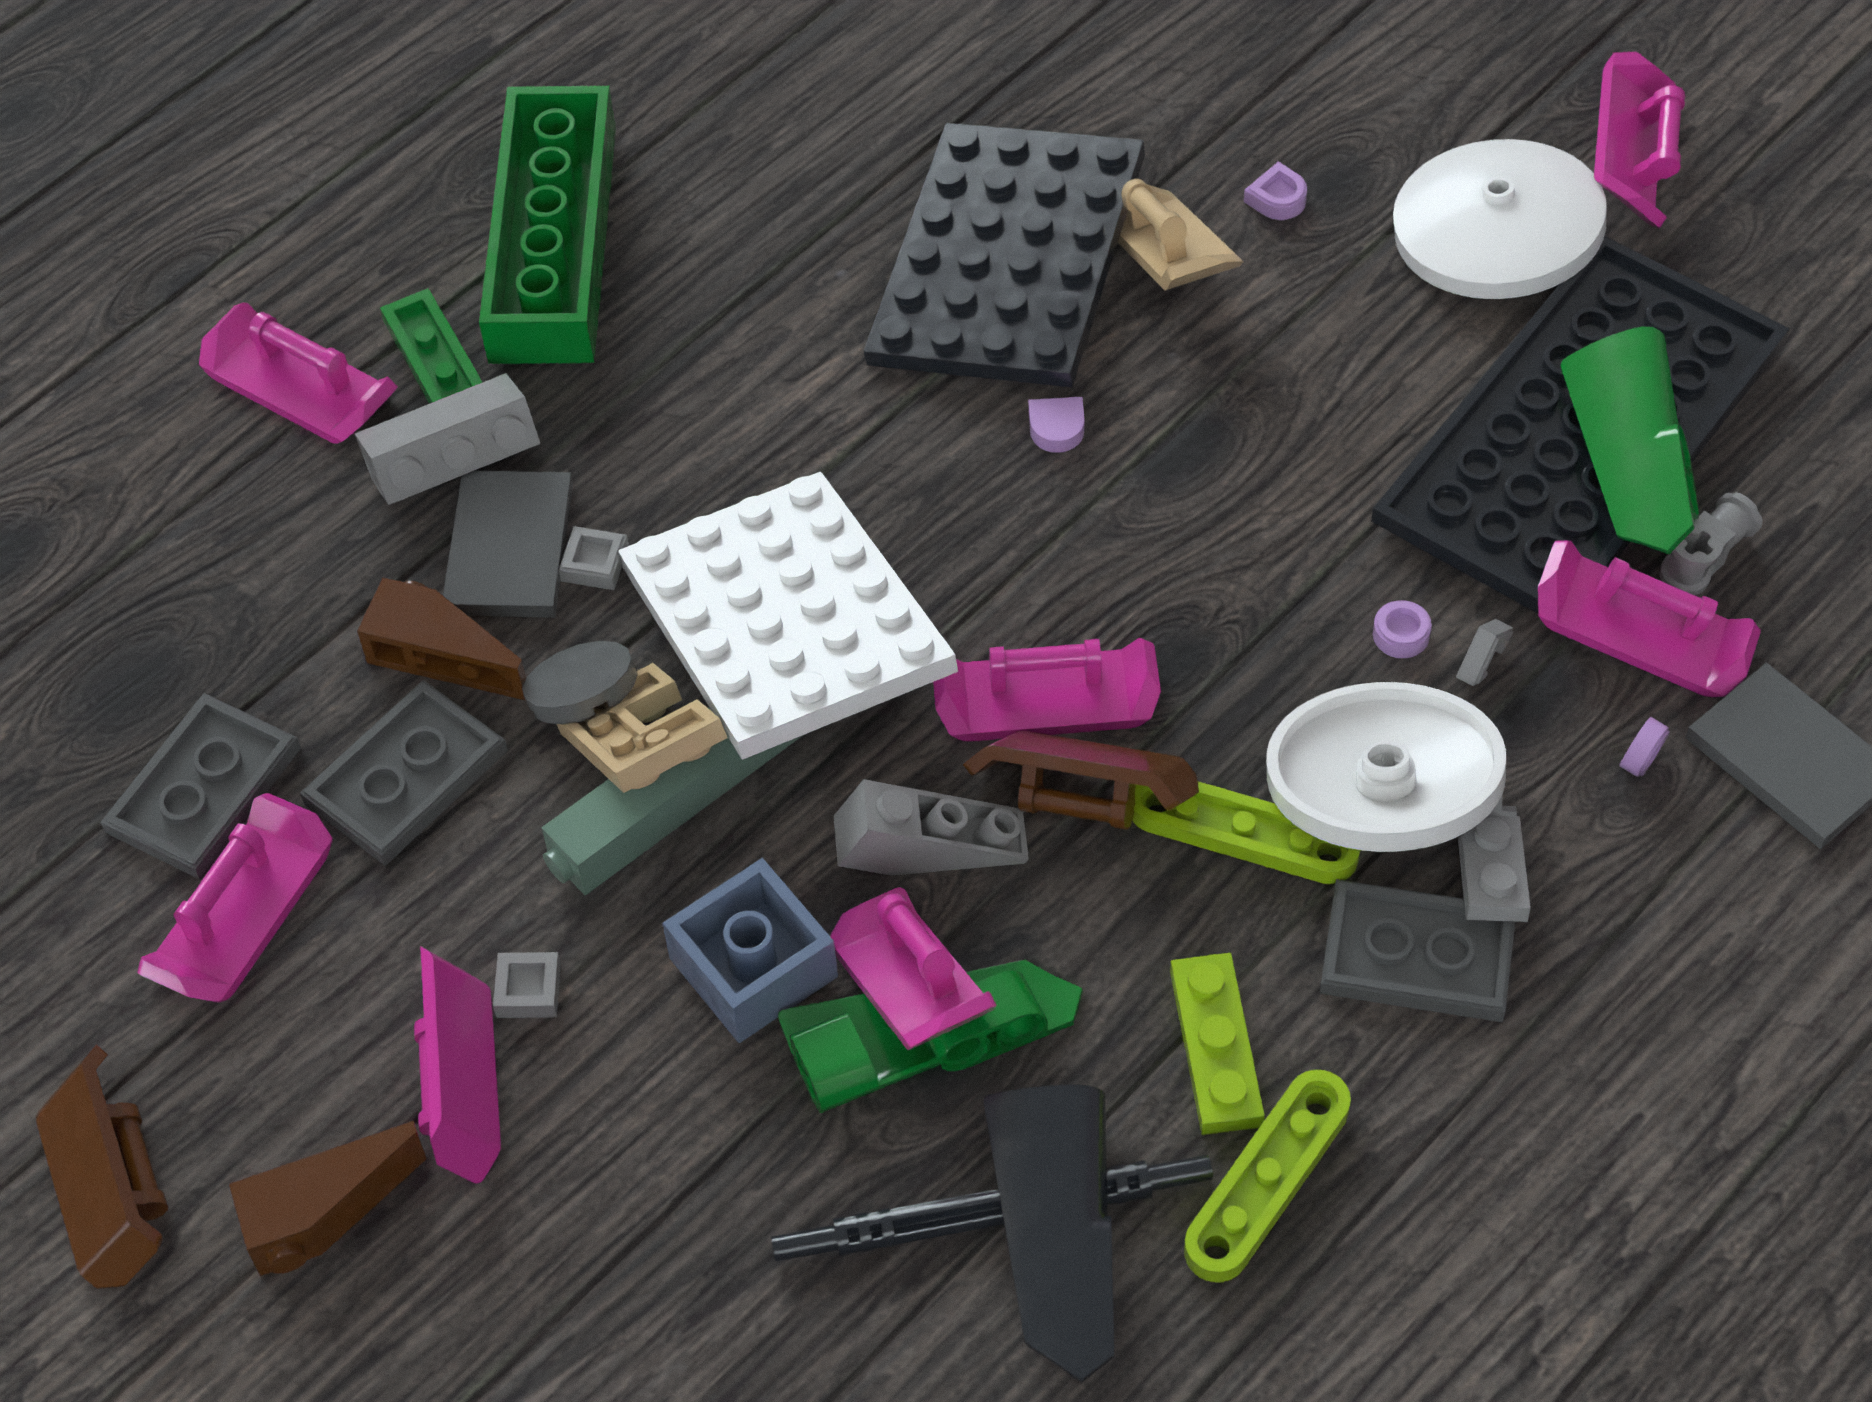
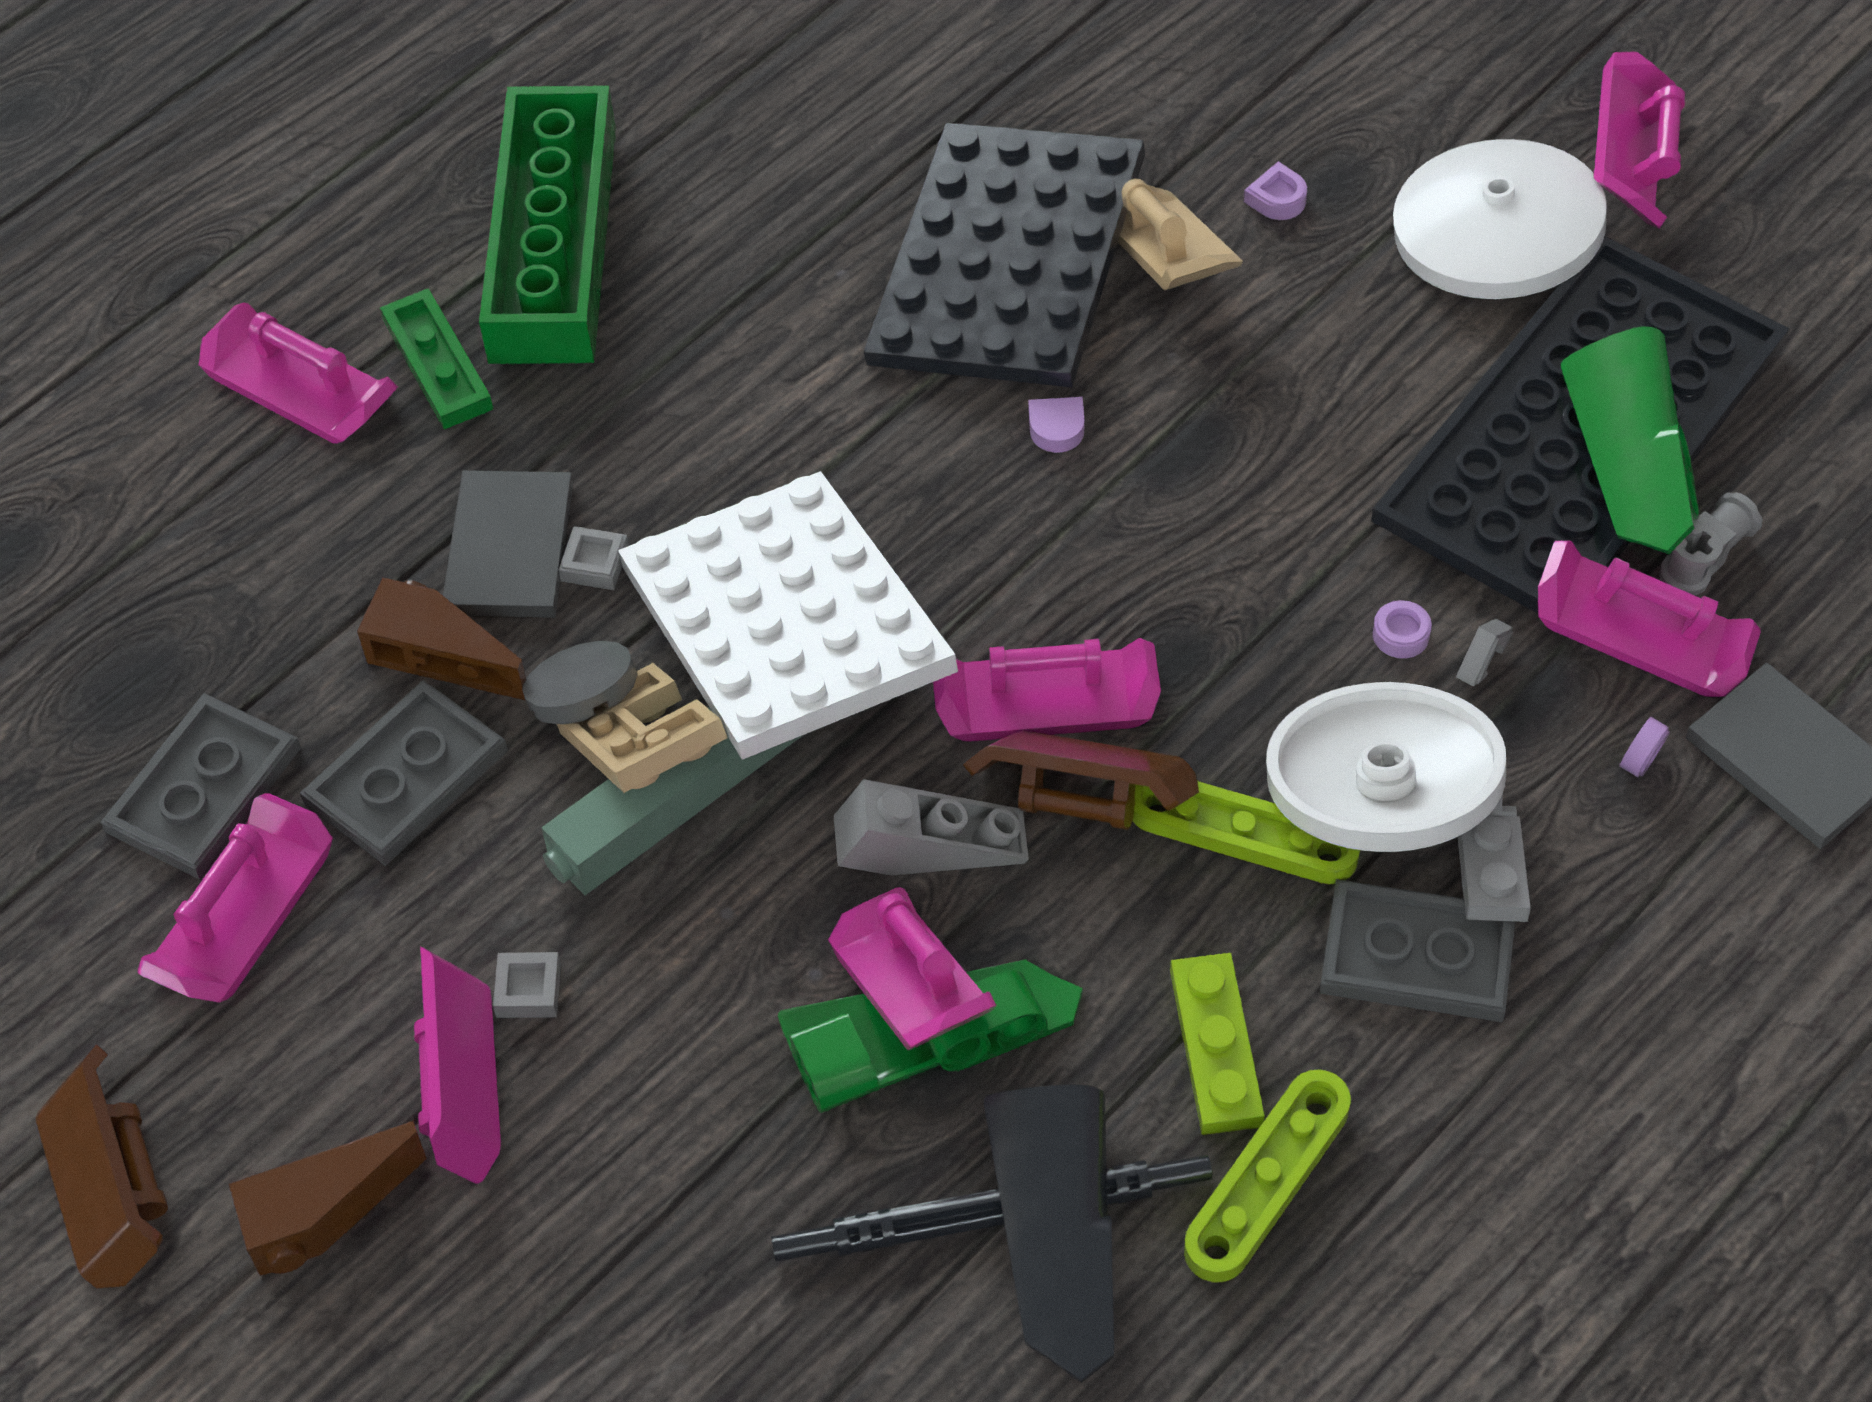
(447, 438): light grey brick -> none
(750, 949): sand blue brick -> none

